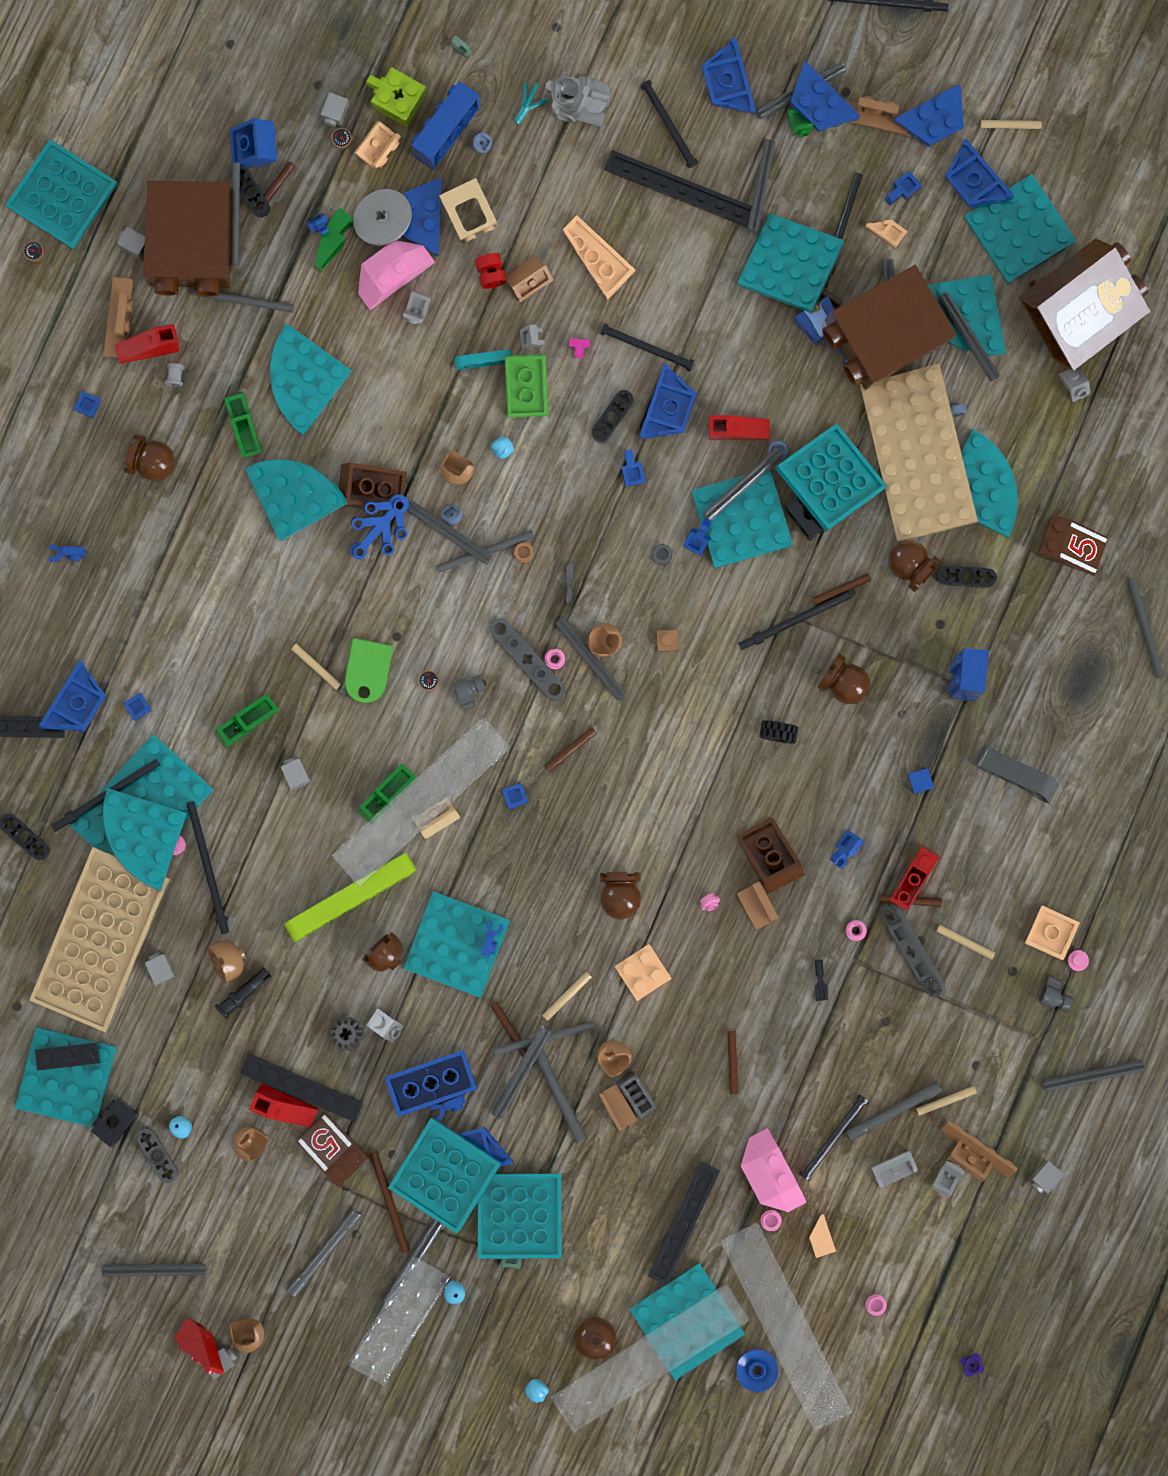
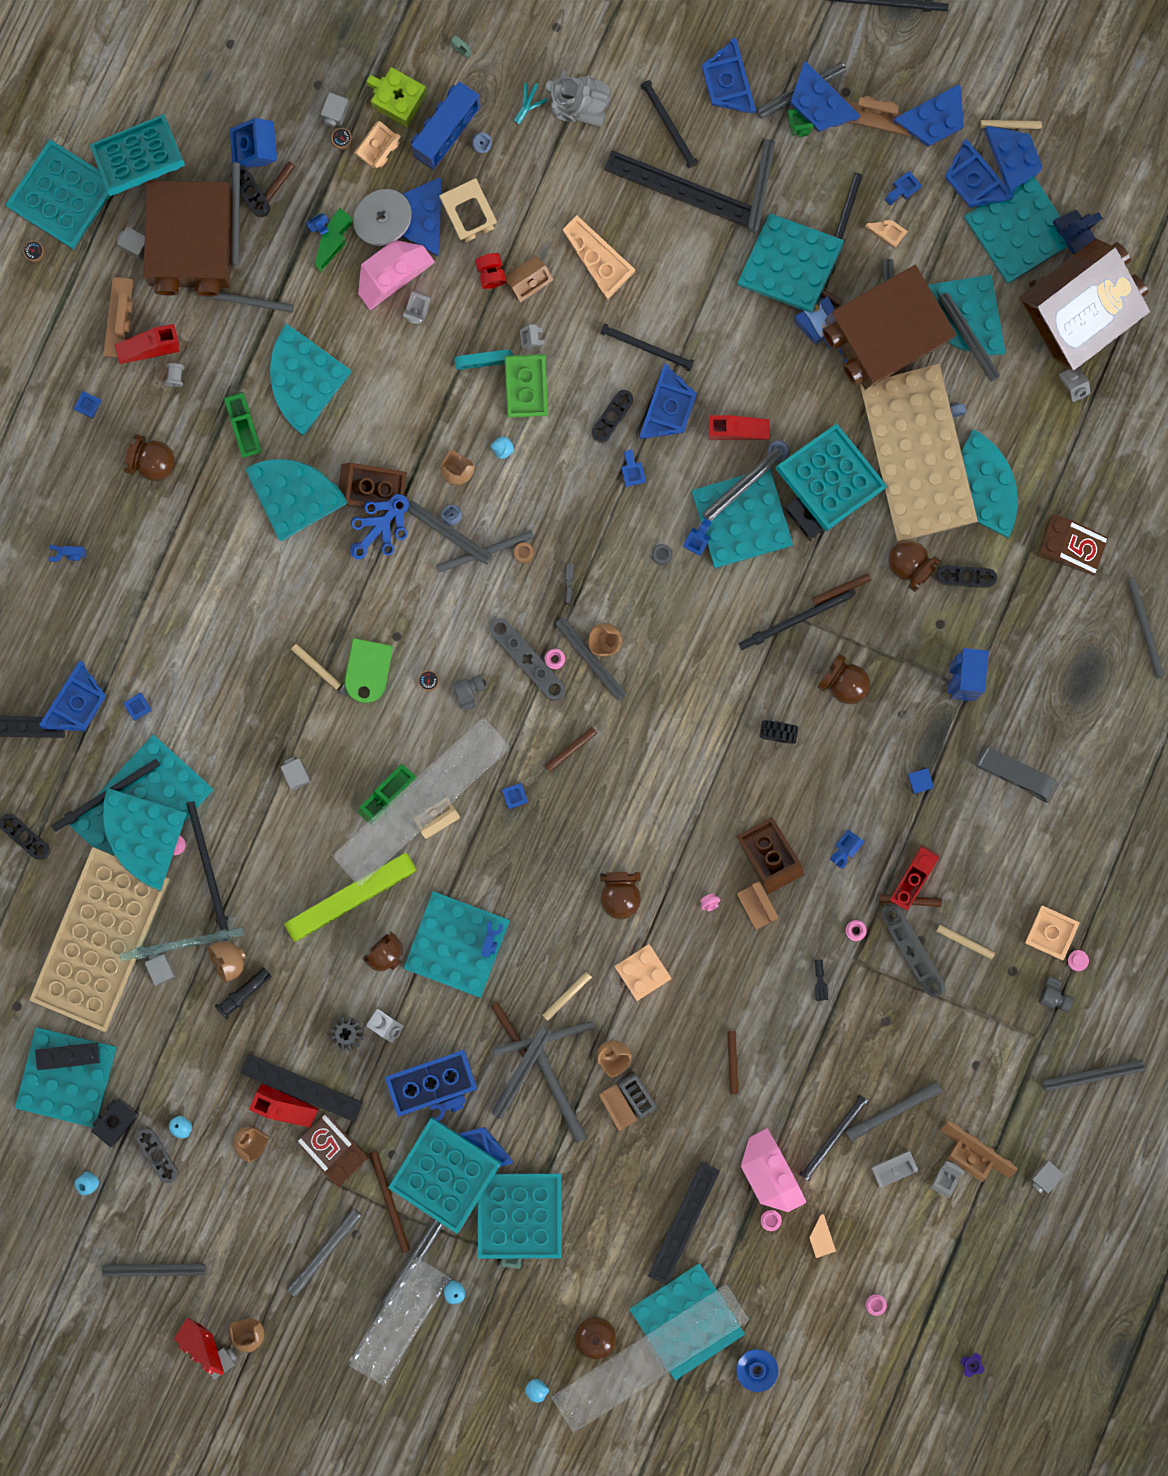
(86, 1183): none -> medium azure piece
(137, 155): none -> teal plate
(141, 952): none -> clear light blue bar
(246, 721): green slope -> none
(579, 345): dark pink tile -> none
(667, 641): medium nougat plate -> none
(786, 1326): clear plate -> none
(946, 1100): tan bar -> none
(1014, 156): none -> blue wing
(1076, 229): none -> dark blue bracket

